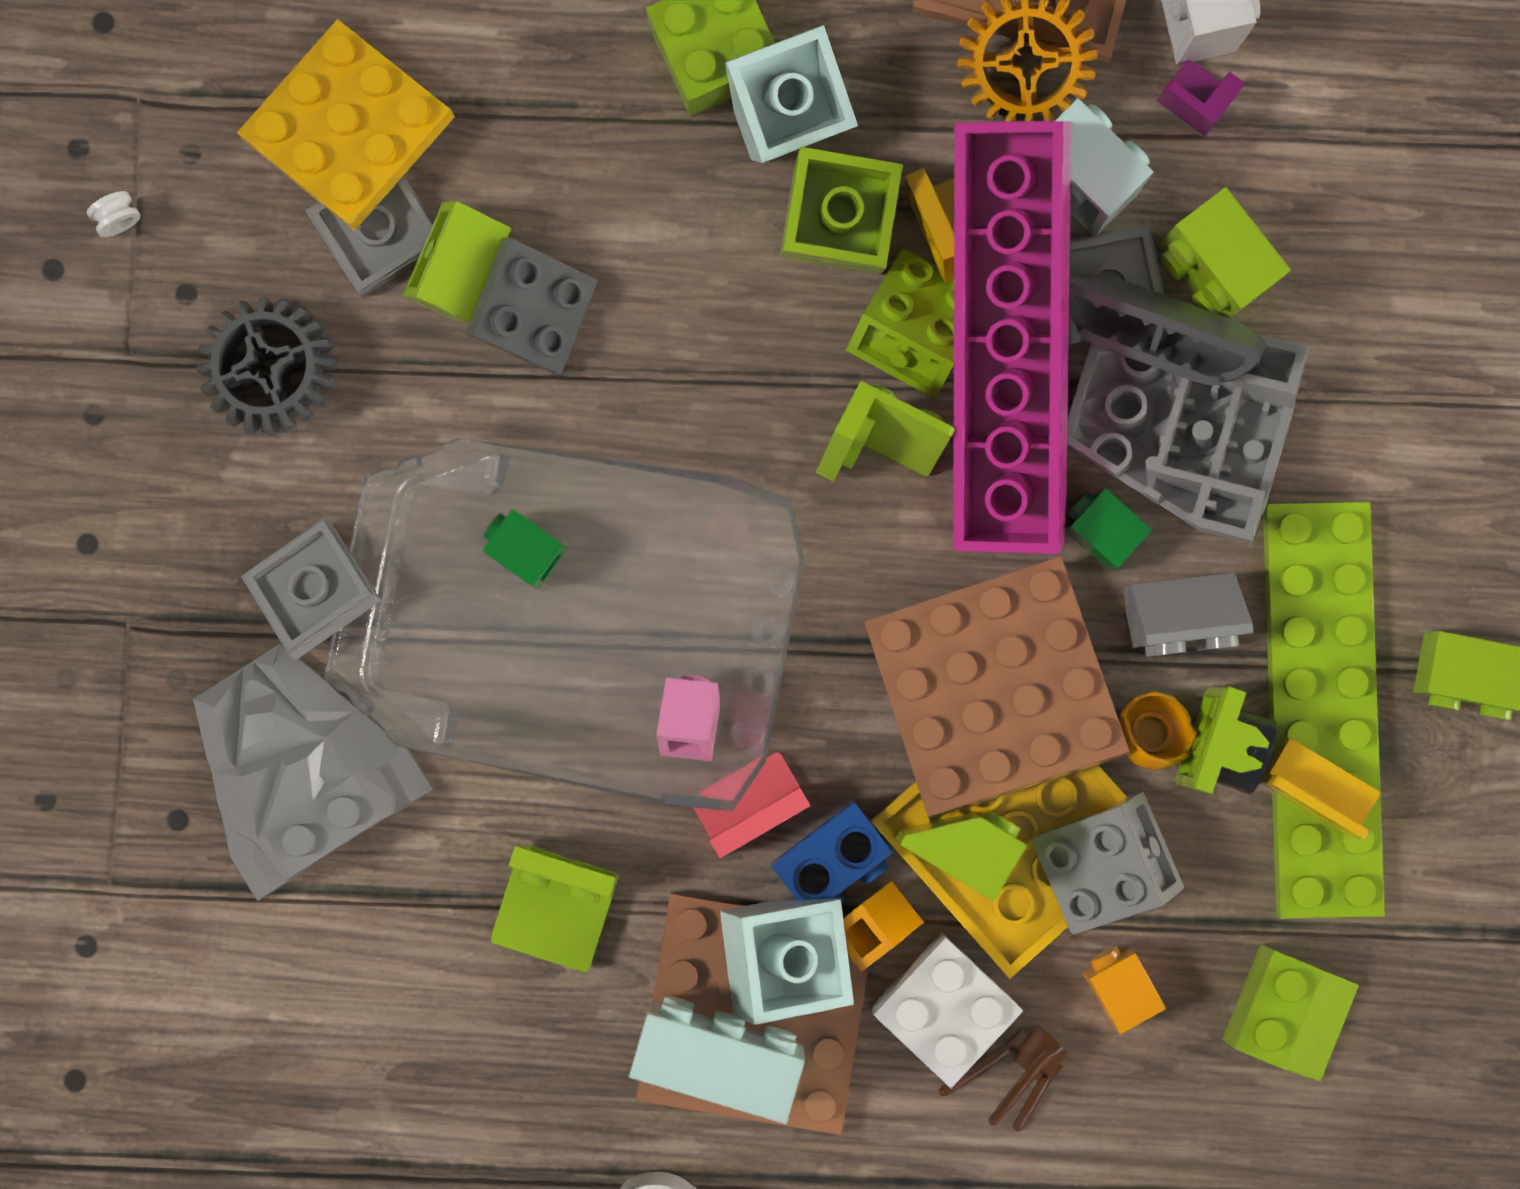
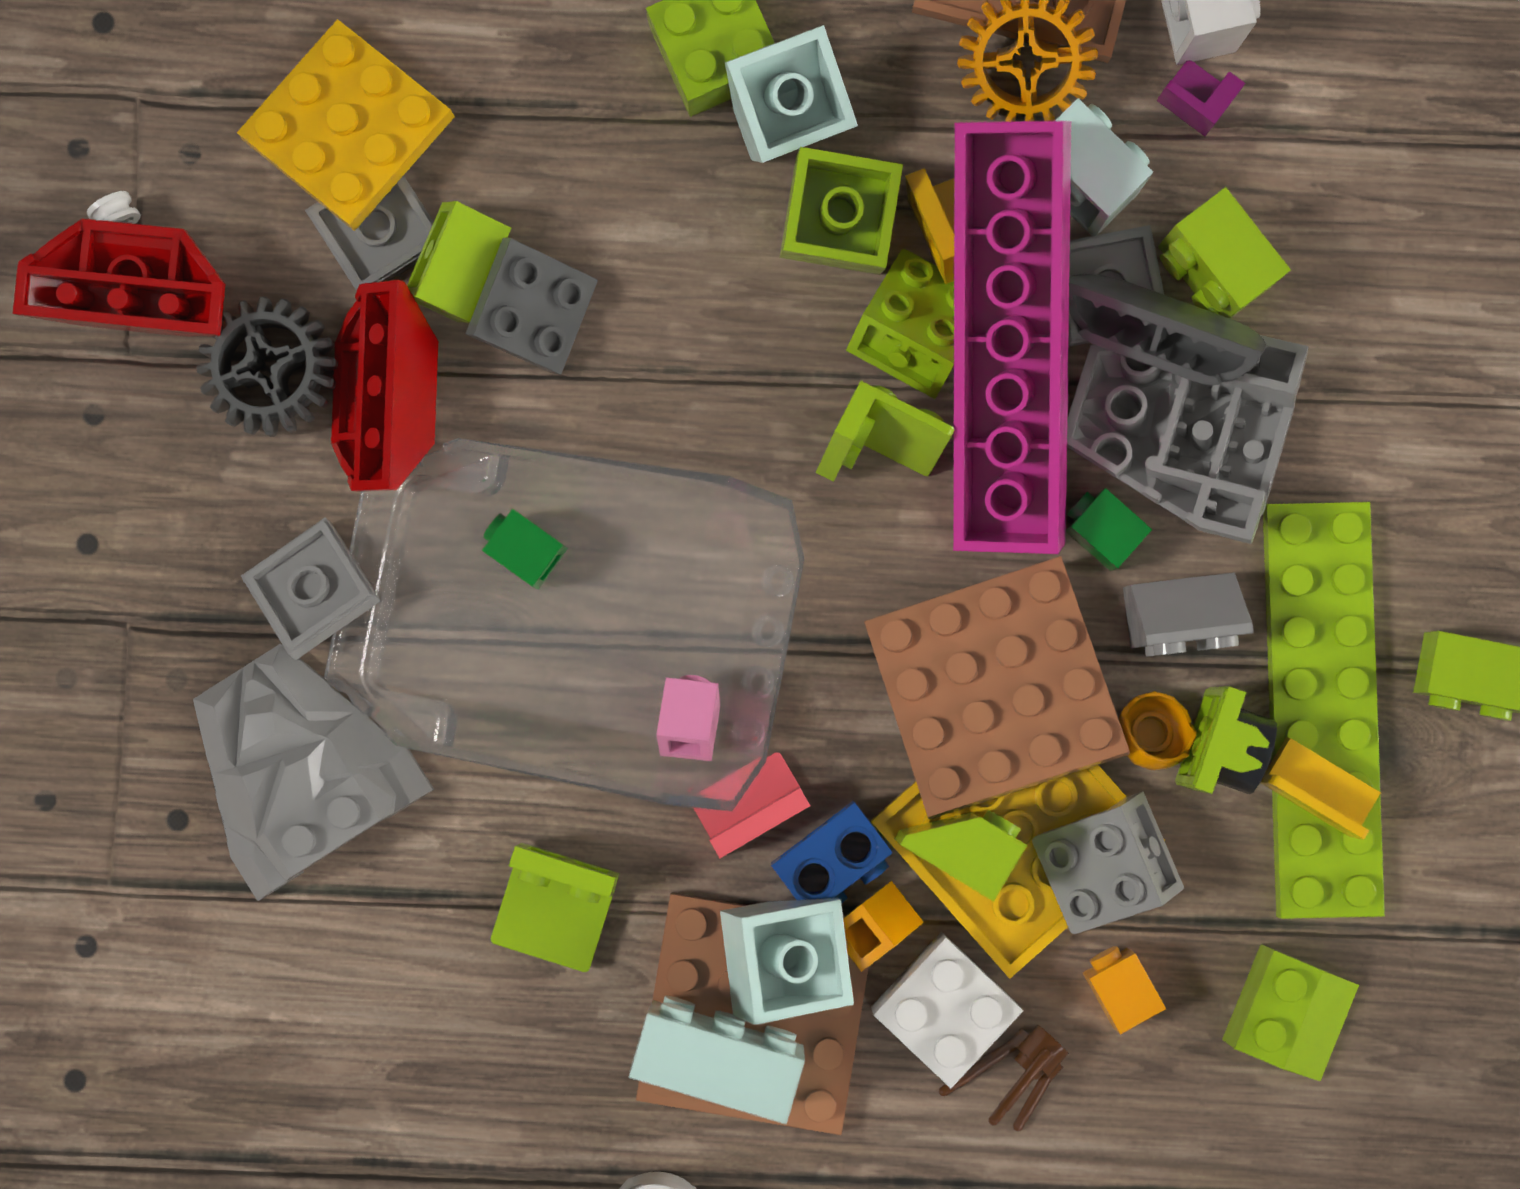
(122, 280): none -> red wedge
(384, 388): none -> red wedge

